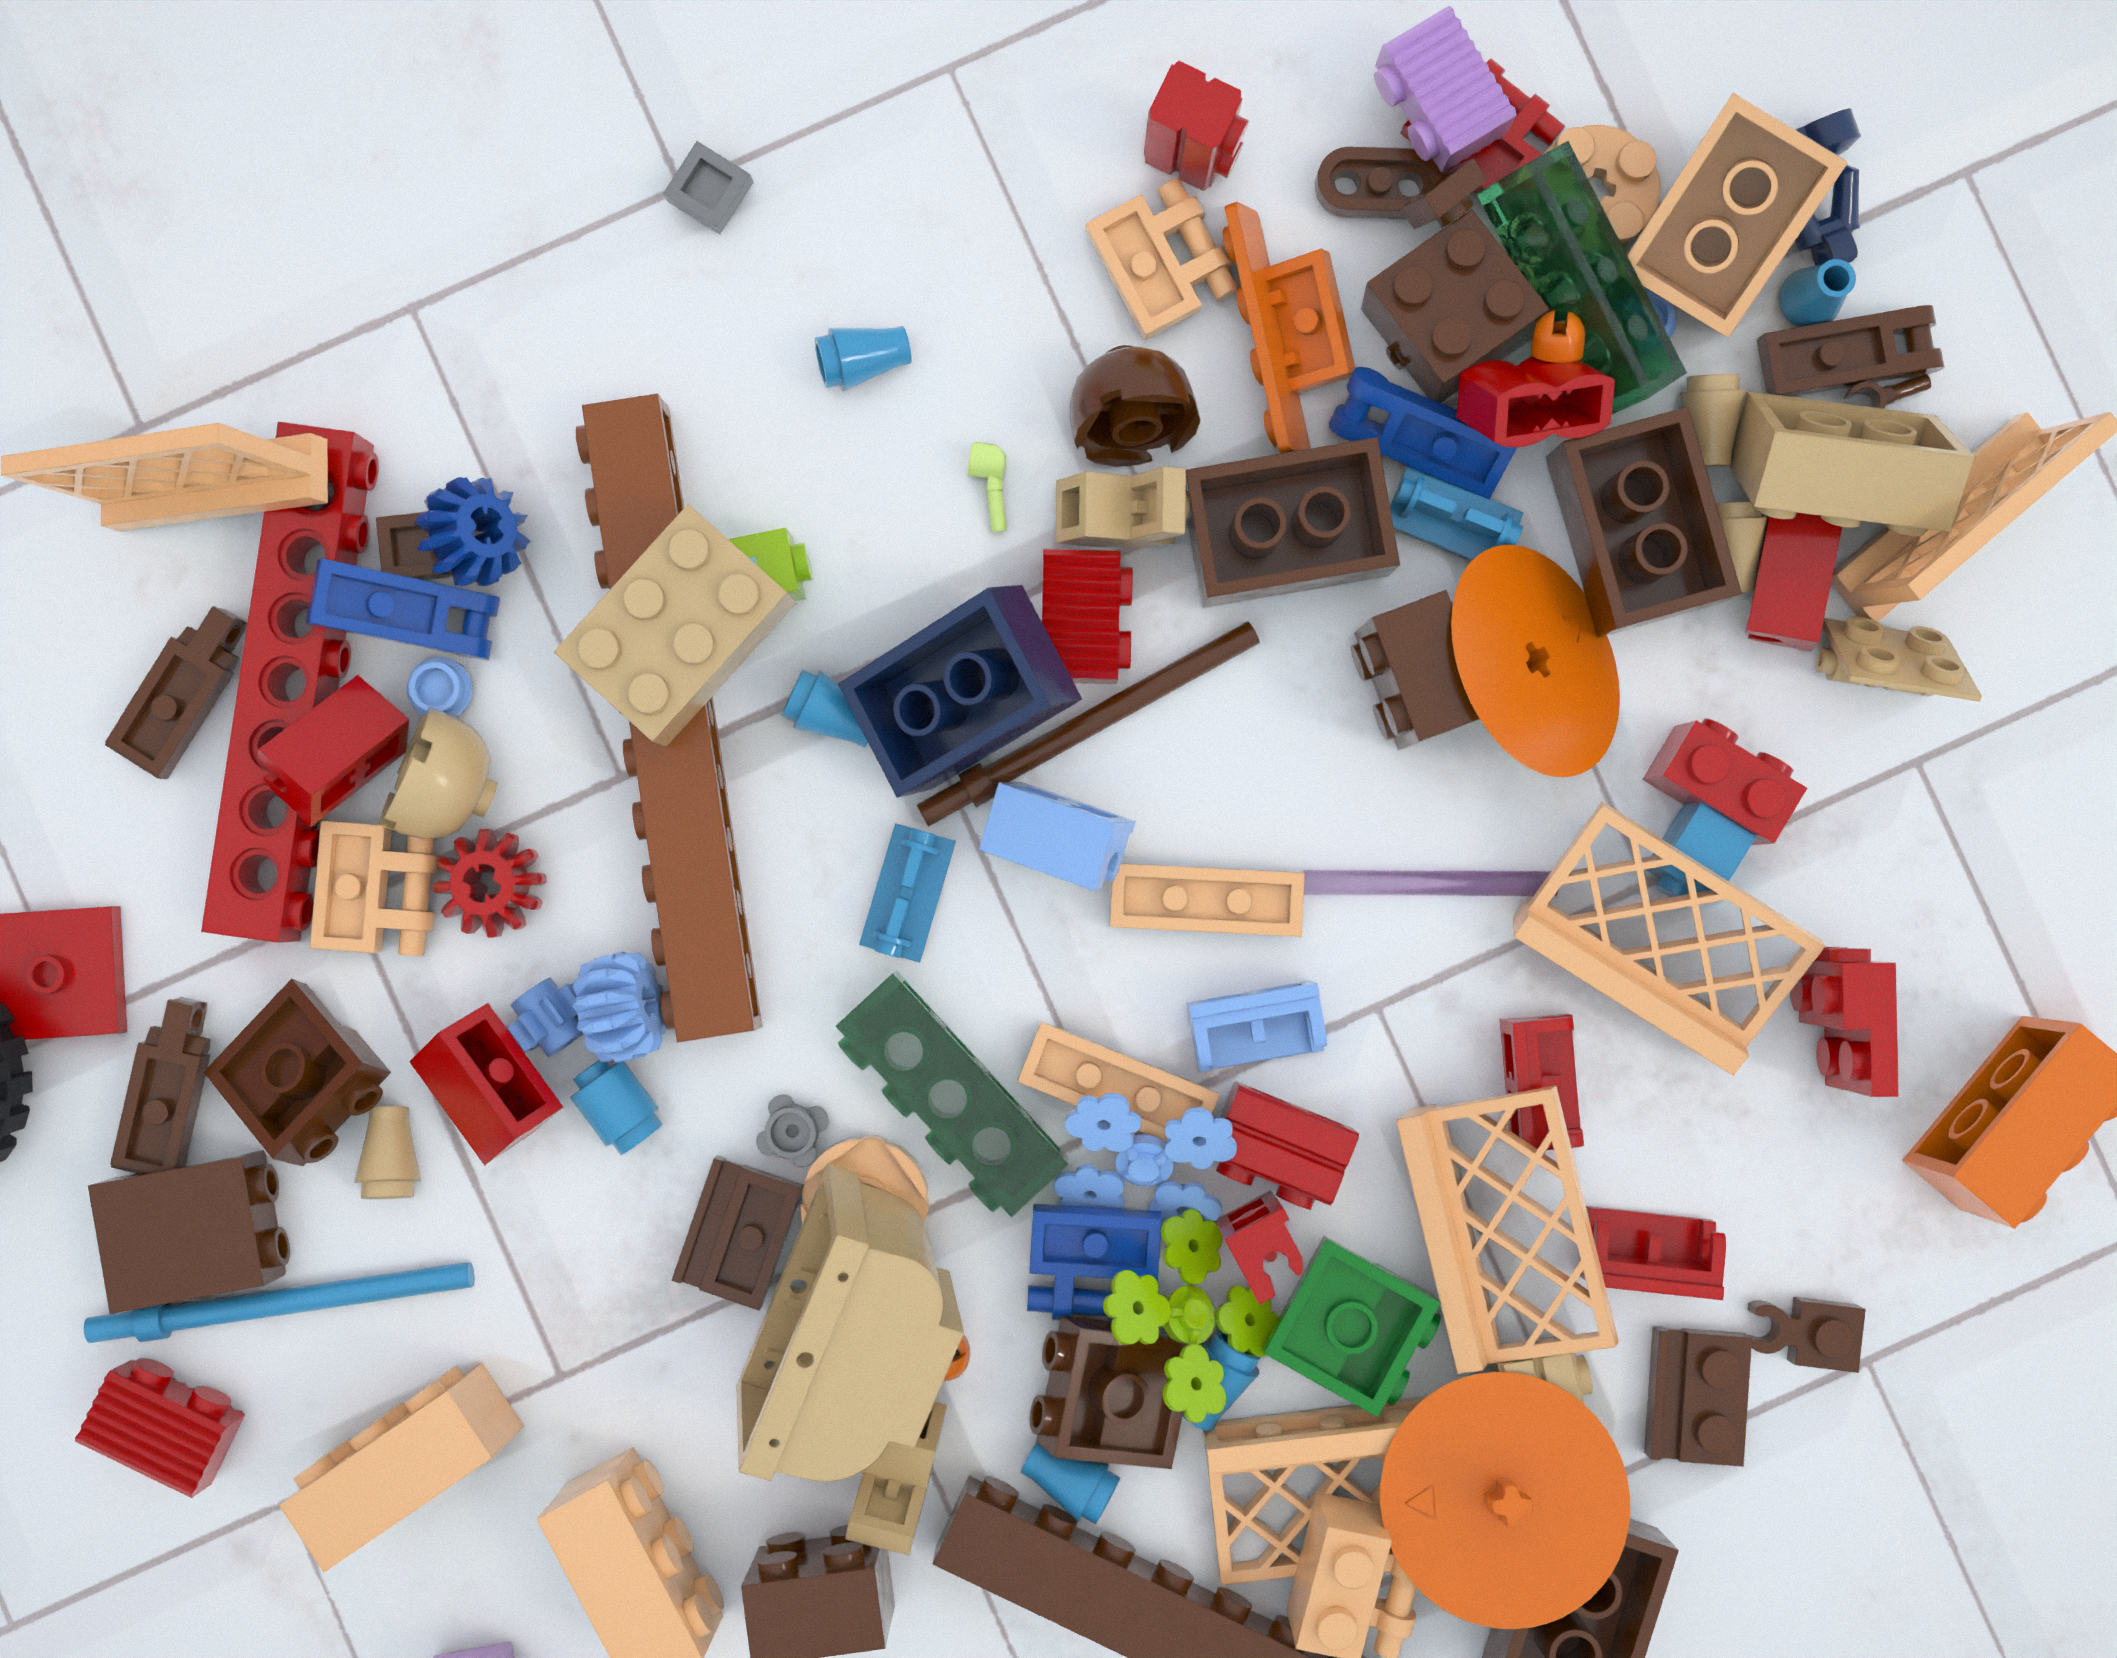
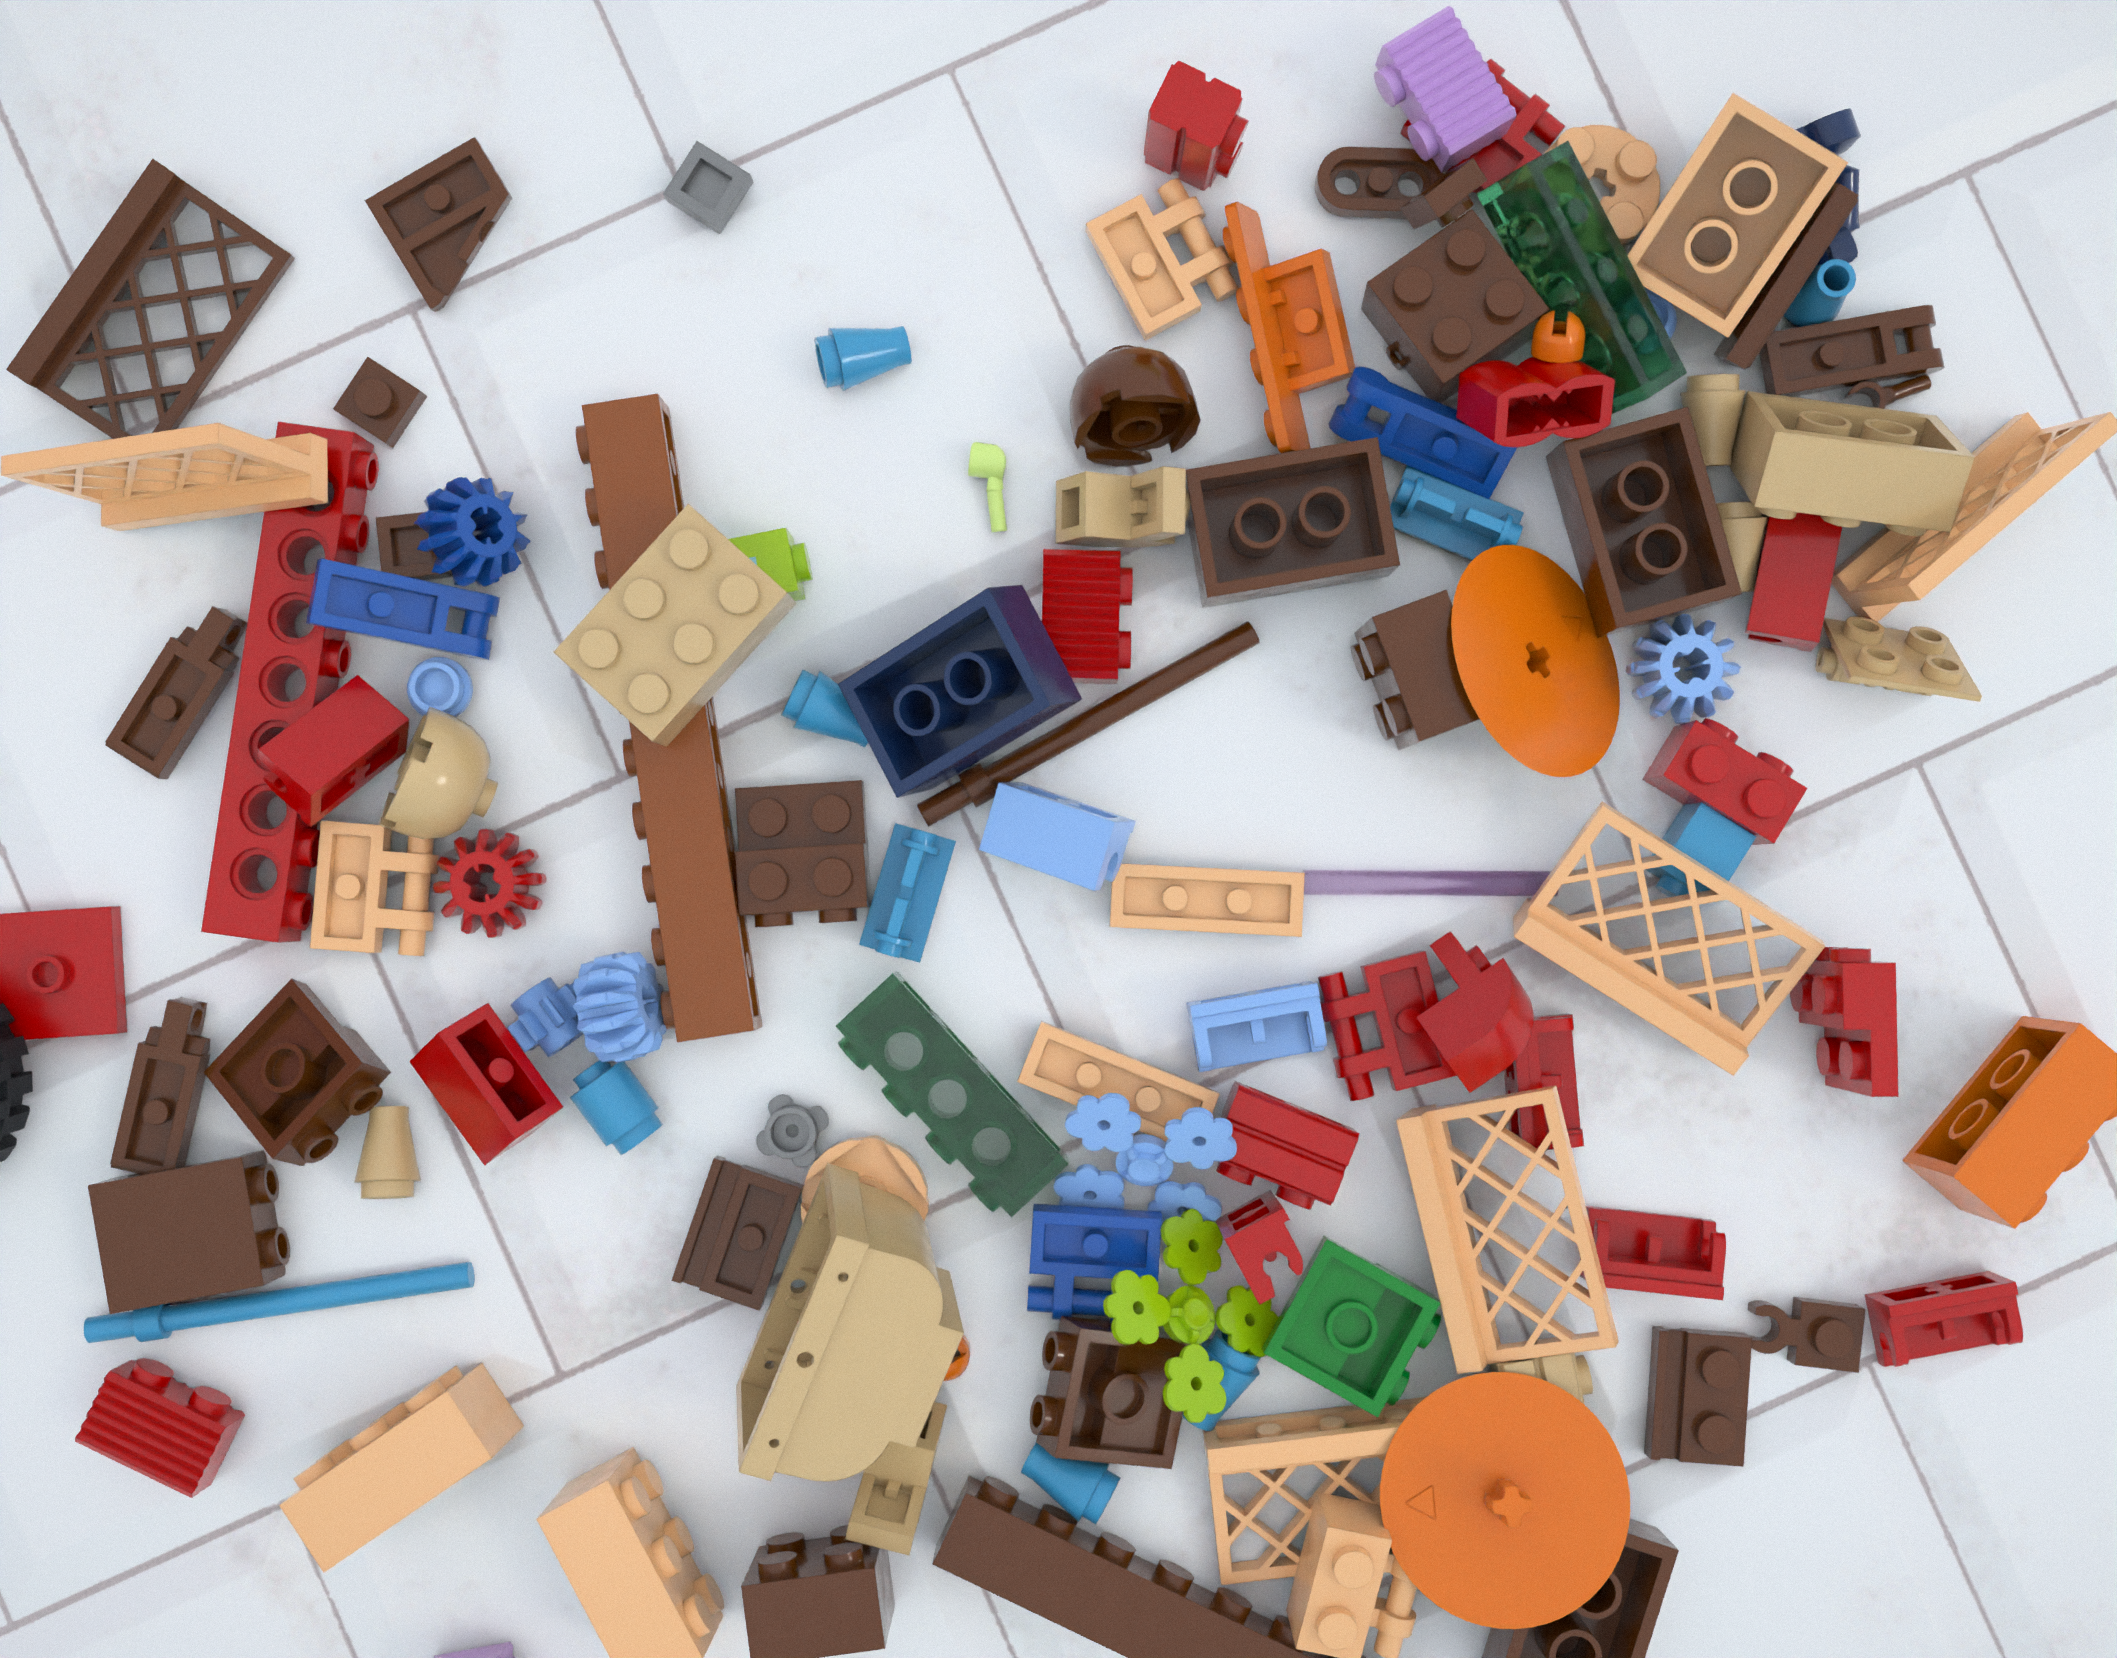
(104, 278): none -> reddish brown fence
(380, 402): none -> reddish brown plate
(442, 217): none -> reddish brown wing
(802, 852): none -> reddish brown plate
(1396, 995): none -> red plate
(1484, 1020): none -> red brick
(1705, 663): none -> light blue gear
(1787, 279): none -> reddish brown tile
(1943, 1317): none -> red hinge

